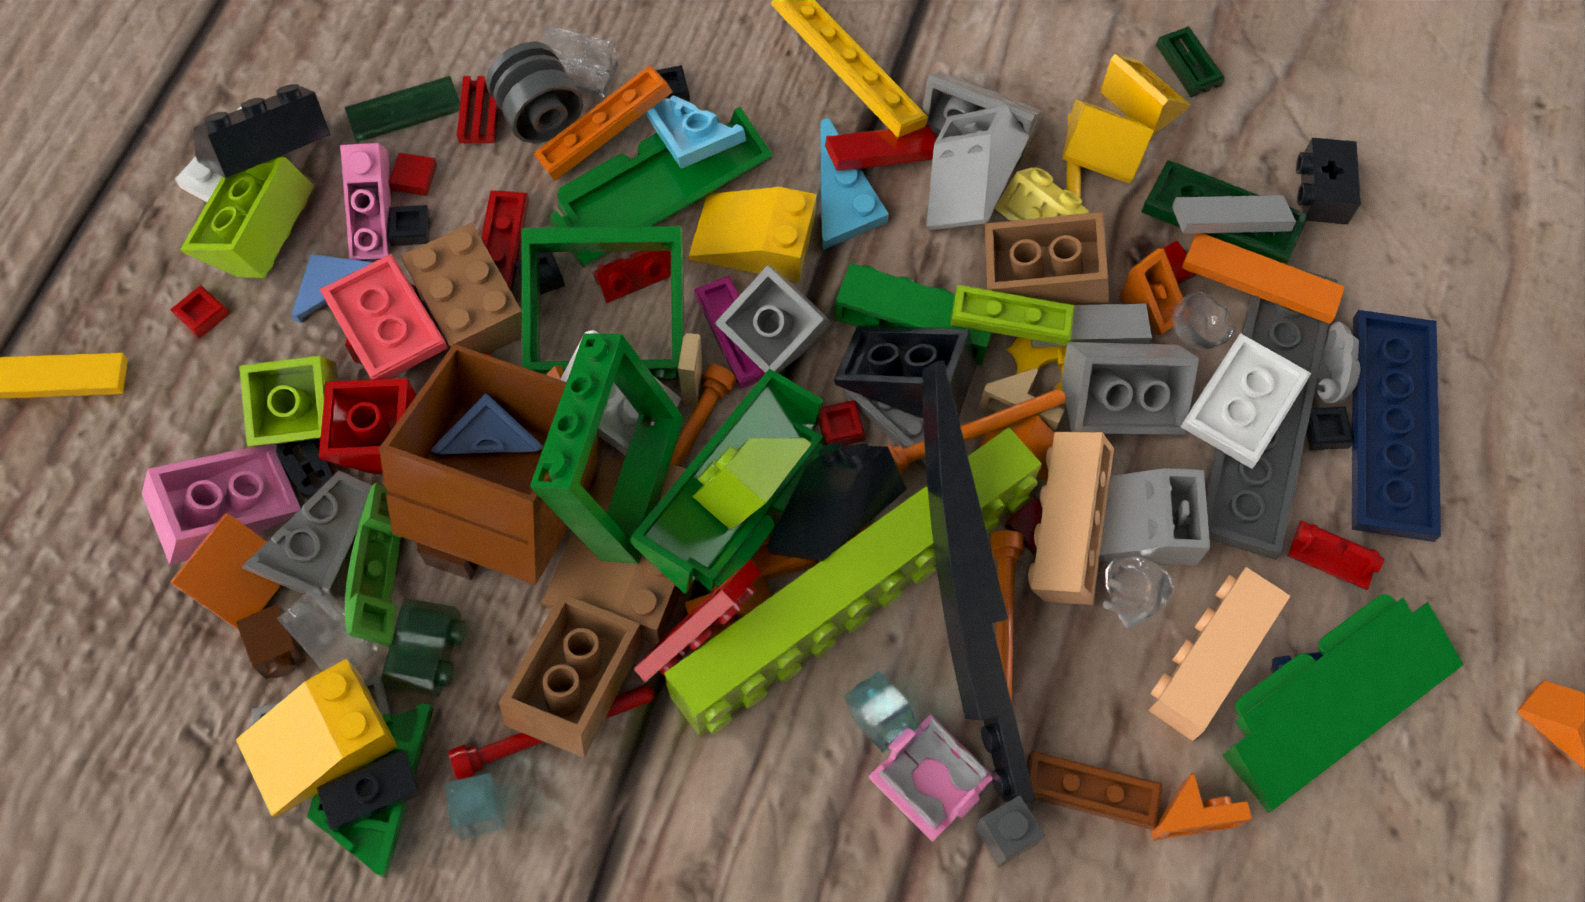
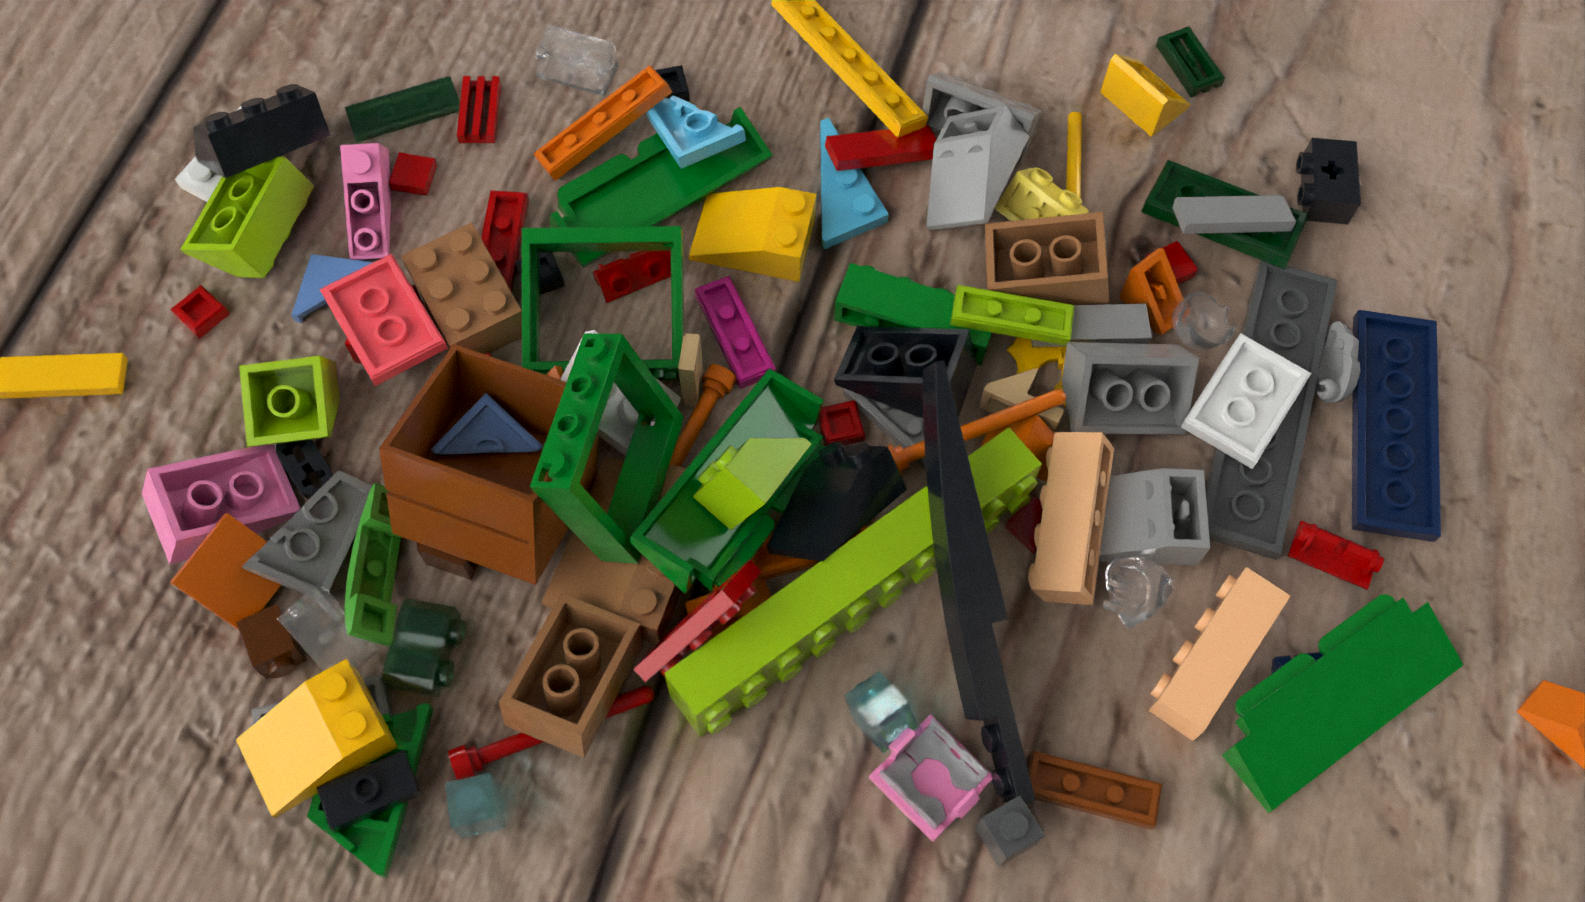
(360, 418): red slope -> none
(409, 225): black tile -> none
(534, 92): dark grey wheel -> none
(773, 321): light grey slope -> none
(1006, 547): orange piece -> none
(1105, 141): yellow slope -> none
(1188, 817): orange slope -> none
(1263, 277): orange tile -> none
(1329, 429): black tile -> none

